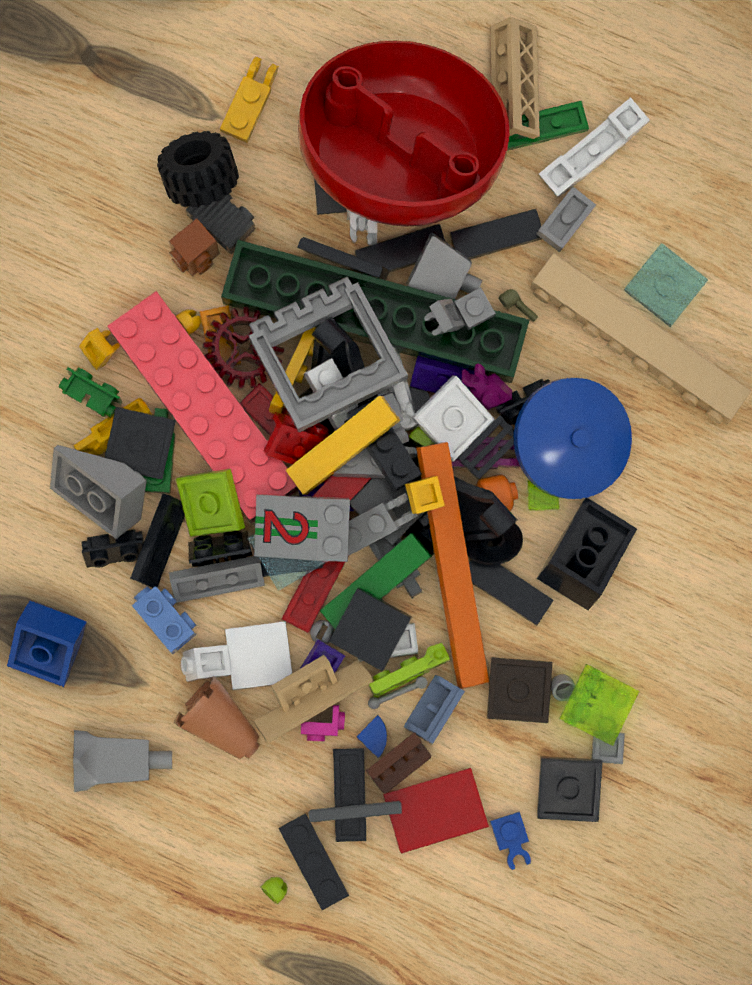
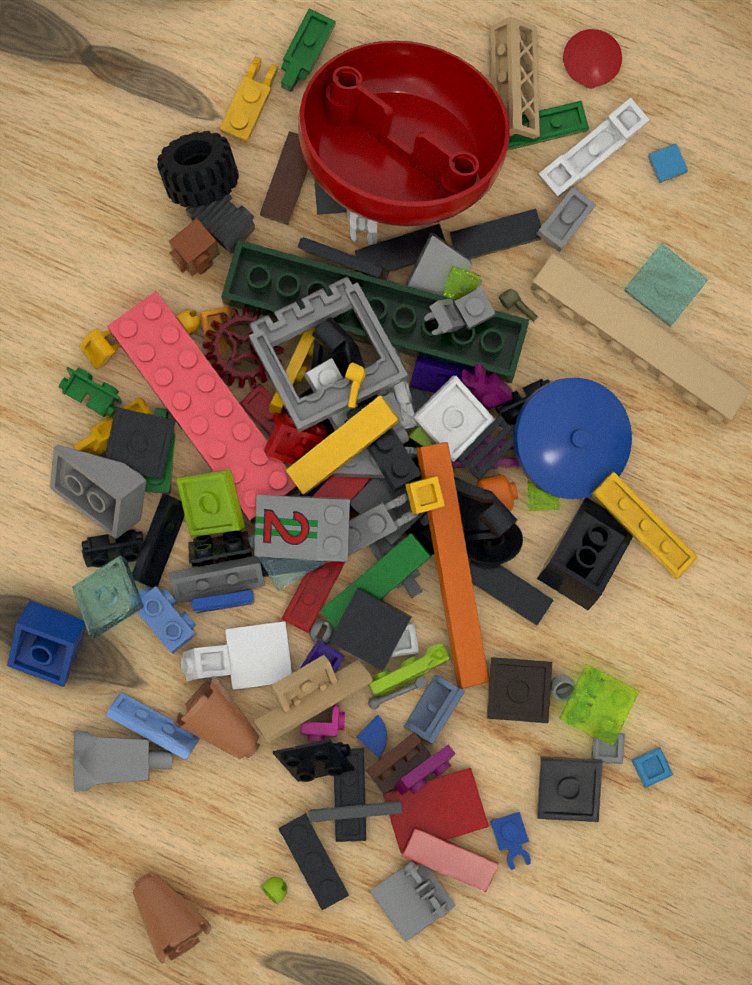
(107, 596): none -> clear light blue tile
(152, 725): none -> light blue tile
(168, 918): none -> nougat cone
(223, 601): none -> blue tile
(285, 182): none -> reddish brown tile
(306, 48): none -> green hinge
(315, 760): none -> black hinge
(357, 375): none -> yellow hand
(412, 899): none -> light grey hinge
(416, 778): none -> magenta plate
(450, 859): none -> tile
(460, 283): none -> clear neon green tile
(592, 58): none -> red dish
(644, 525): none -> yellow tile
(652, 767): none -> dark azure tile
(667, 163): none -> dark azure tile

